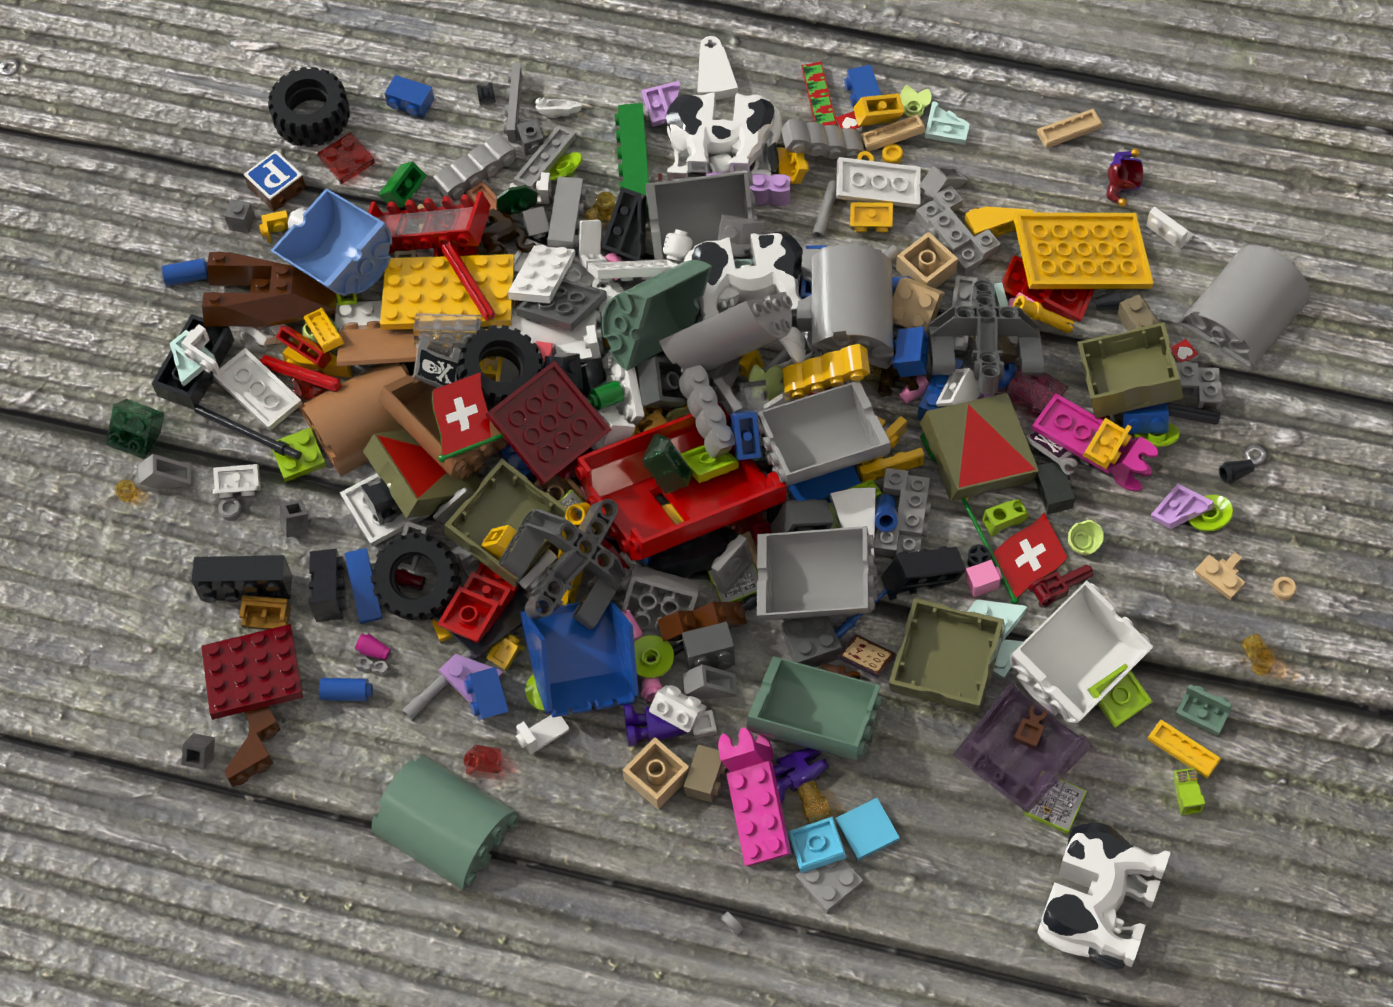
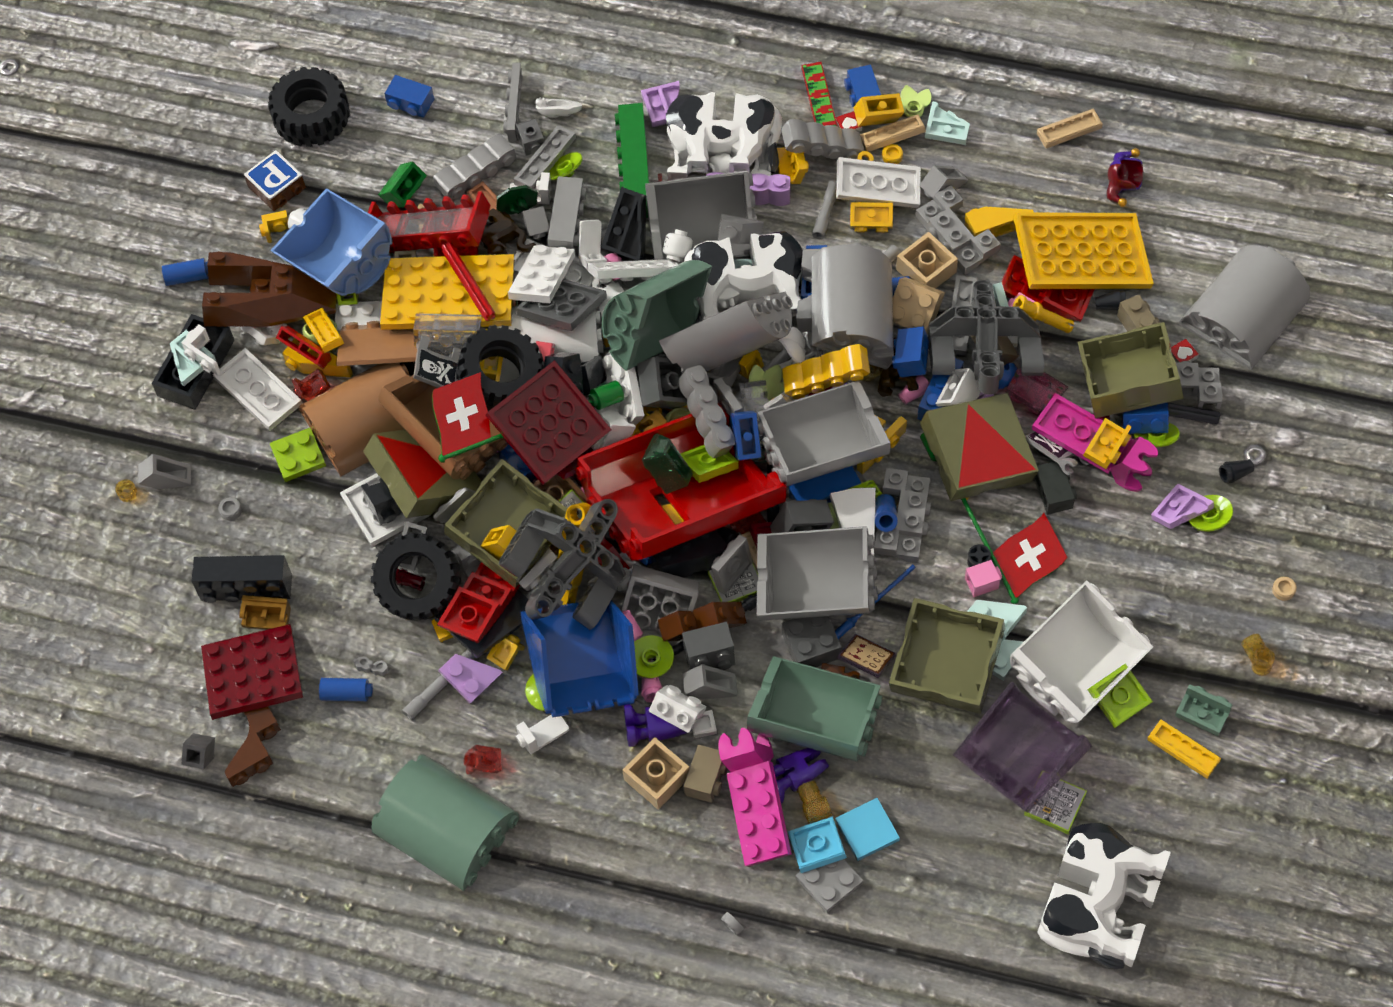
(134, 427): clear green slope -> none
(236, 480): white bracket -> none
(239, 216): flat silver brick -> none
(279, 446): black bar -> none
(294, 518): flat silver brick -> none
(301, 373): red axle -> none
(326, 585): black wedge -> none
(346, 158): clear red plate -> none
(360, 577): blue slope -> none
(372, 647): dark pink cone -> none
(485, 93): black wheel -> none
(485, 693): blue brick -> none
(588, 348): white bracket -> none
(598, 210): clear yellow piece -> none
(715, 70): white piece -> none
(899, 461): yellow plate -> none
(922, 569): black wedge -> none
(1004, 516): lime leg -> none
(1030, 730): reddish brown plate -> none
(1055, 587): dark red connector -> none
(1085, 537): yellowish green hair -> none
(1168, 228): white bracket -> none
(1188, 791): lime leg -> none
(1222, 574): tan hinge -> none

